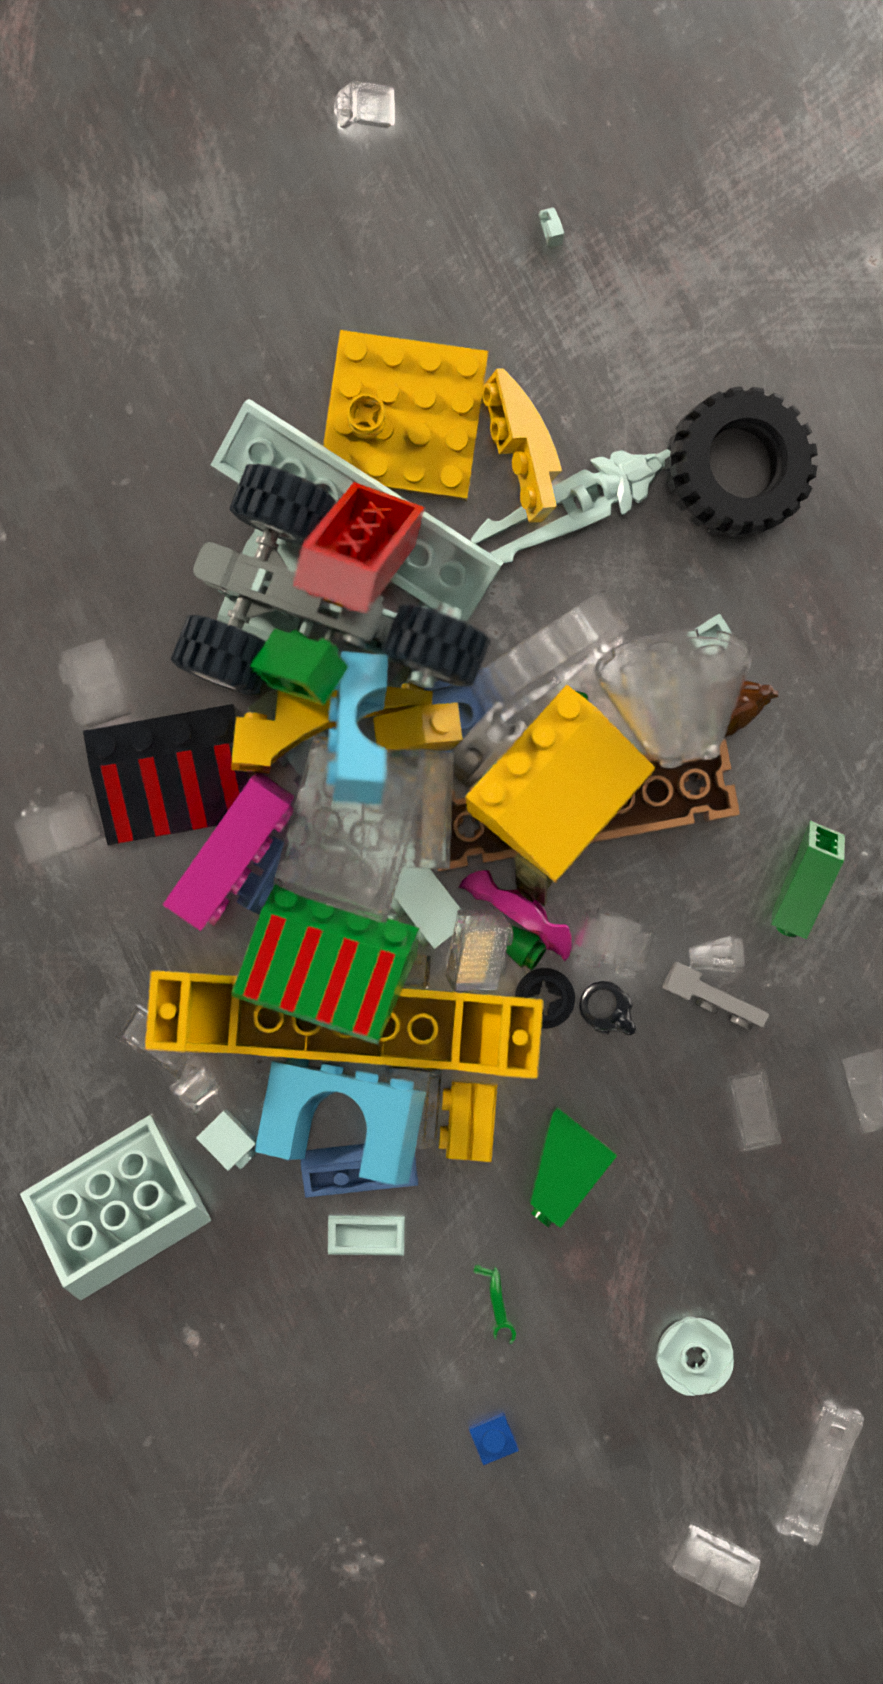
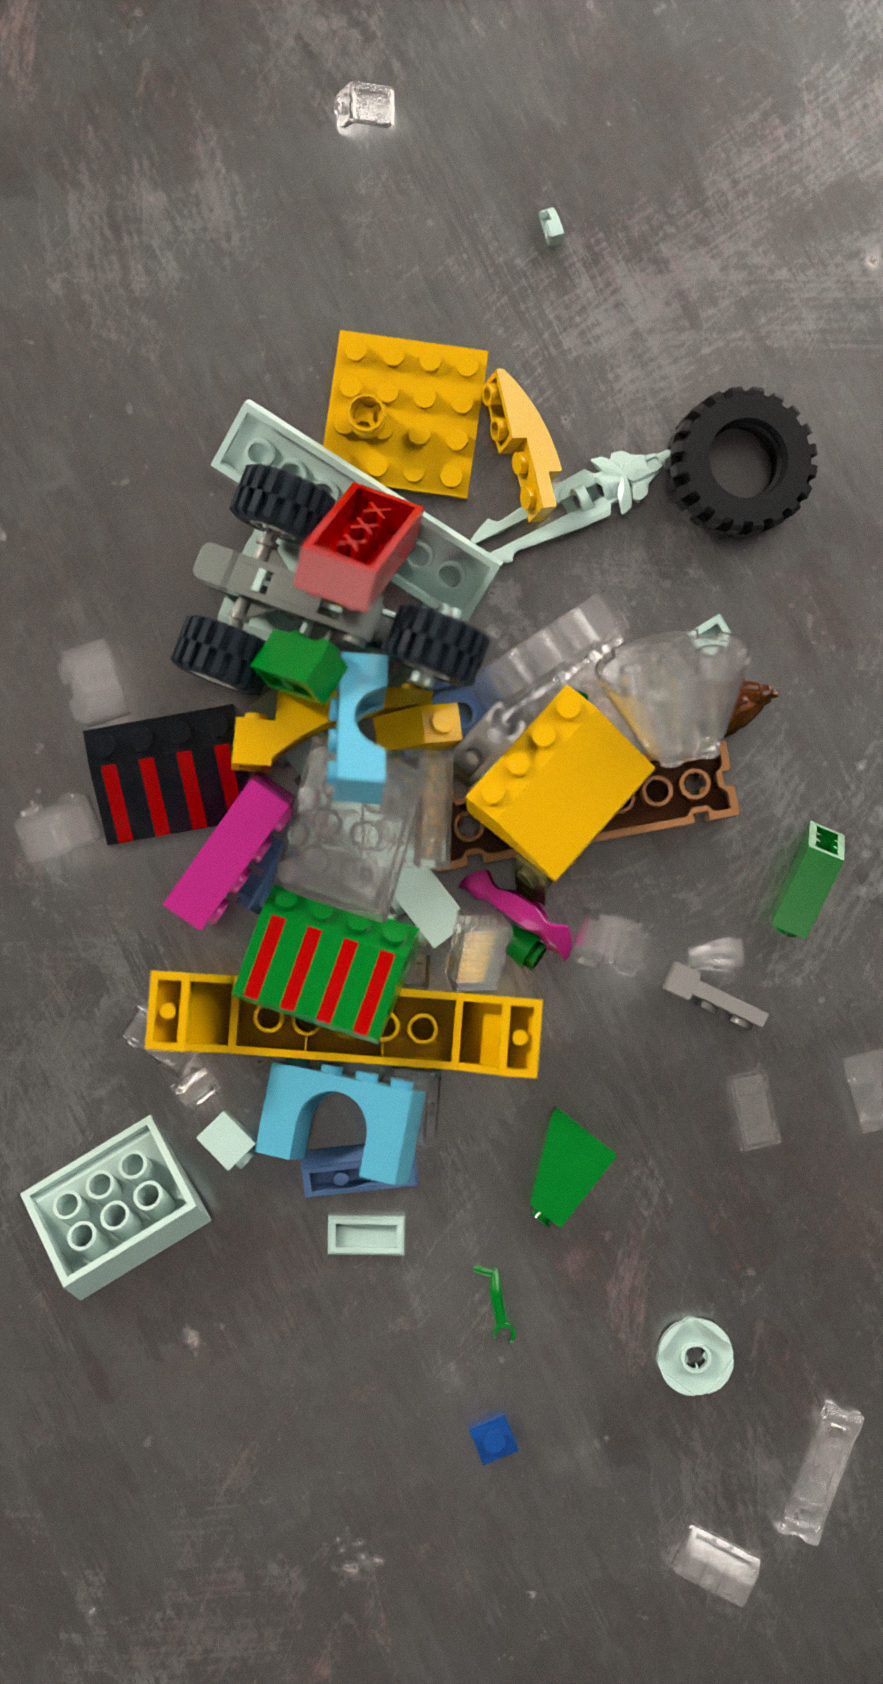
(470, 1120): yellow brick -> none
(557, 984): black gear -> none
(619, 1020): black piece -> none

